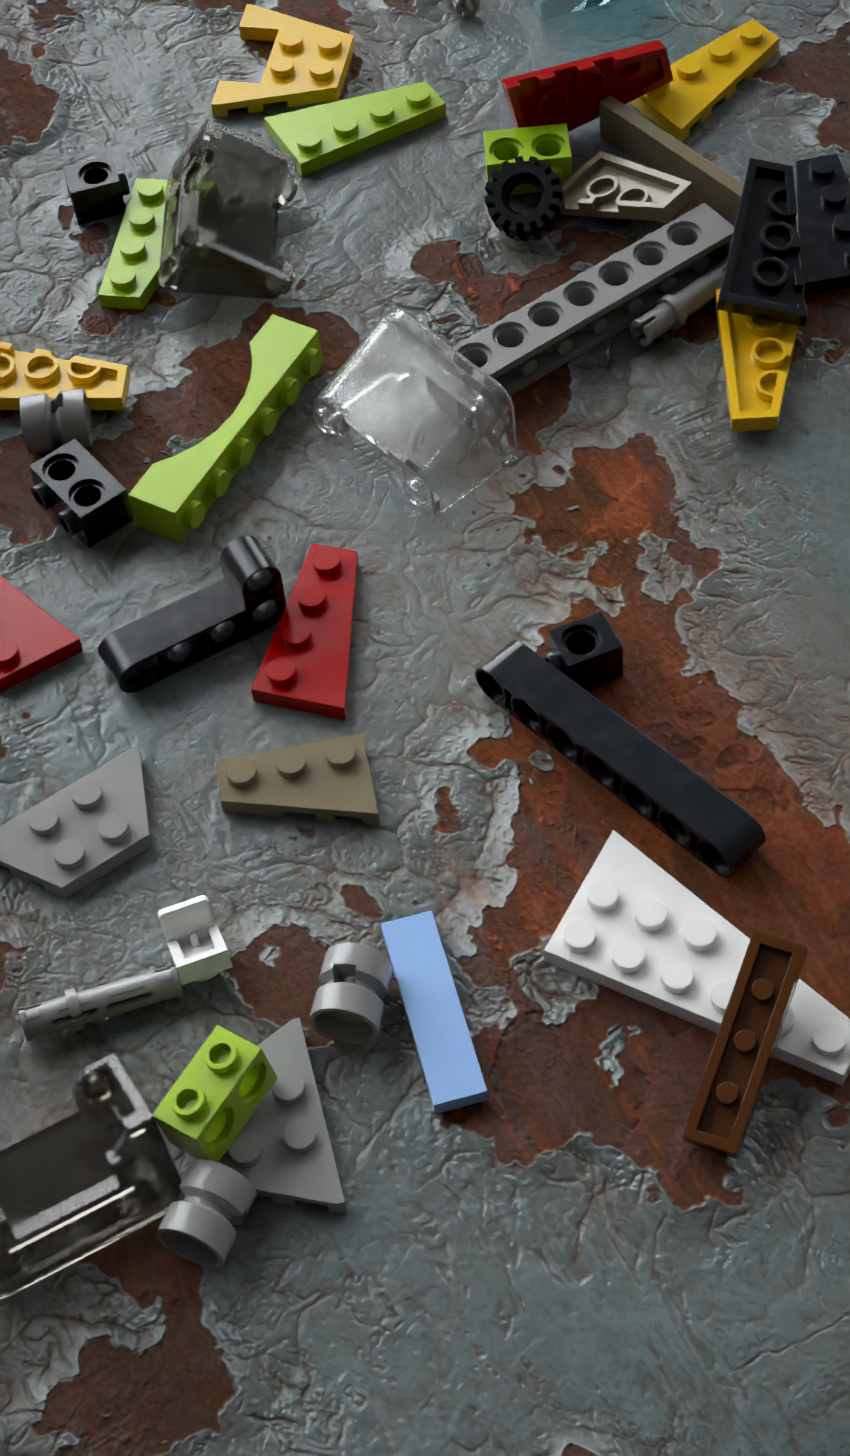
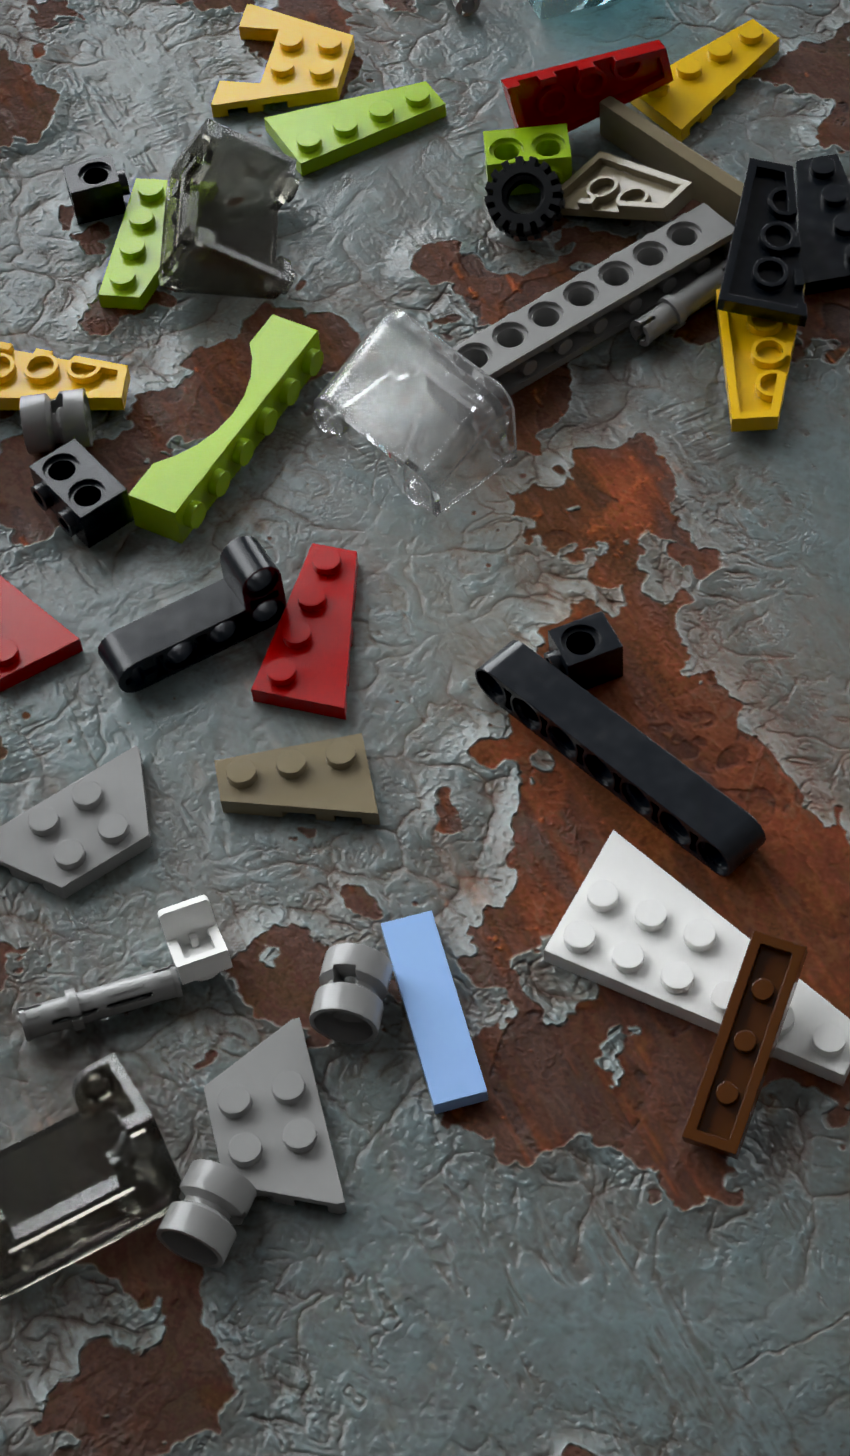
(215, 1095): lime brick -> none

